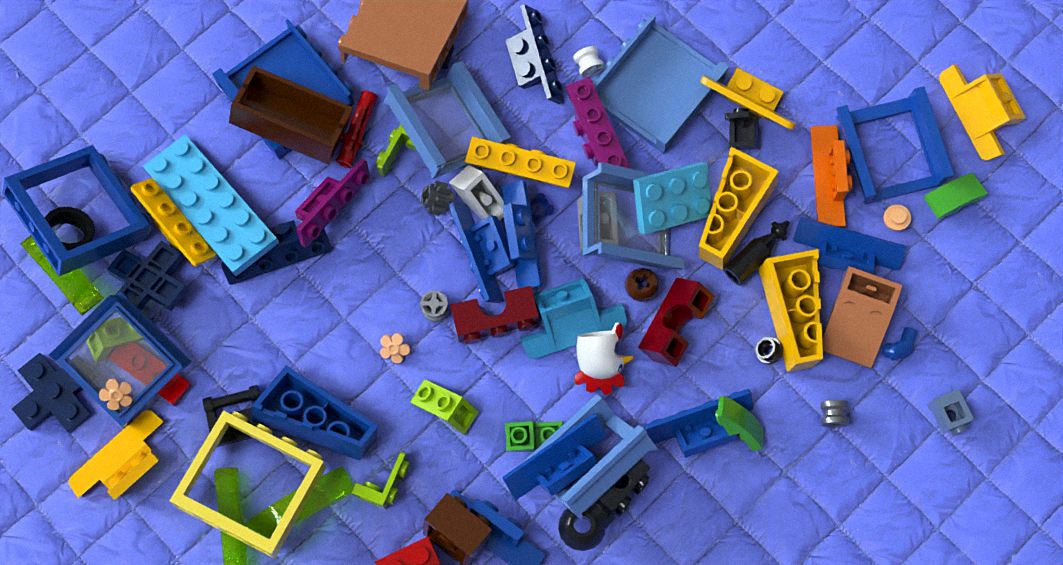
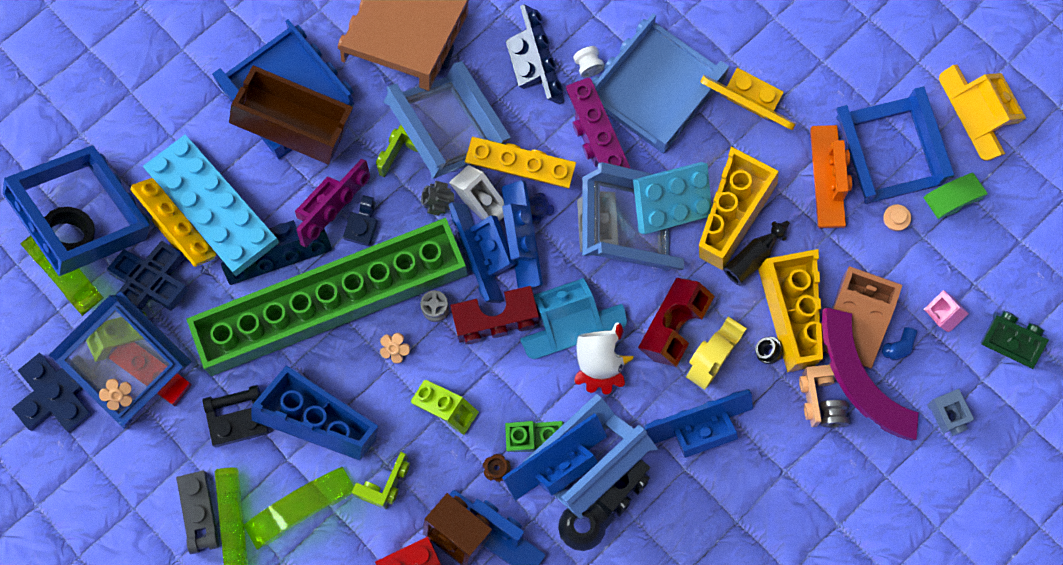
(121, 460): yellow plate -> none
(197, 511): none -> dark grey plate
(285, 445): light yellow window -> none
(326, 297): none -> bright green brick
(353, 138): red pin -> none
(361, 226): none -> dark blue plate
(491, 462): none -> reddish brown plate
(637, 276): reddish brown piece -> none
(712, 354): none -> light yellow piece
(739, 421): bright green slope -> none
(742, 129): black bracket -> none
(816, 374): none -> light nougat bracket
(847, 248): blue bracket -> none
(856, 382): none -> magenta tile
(946, 311): none -> bright pink slope
(1015, 339): none -> dark green bracket

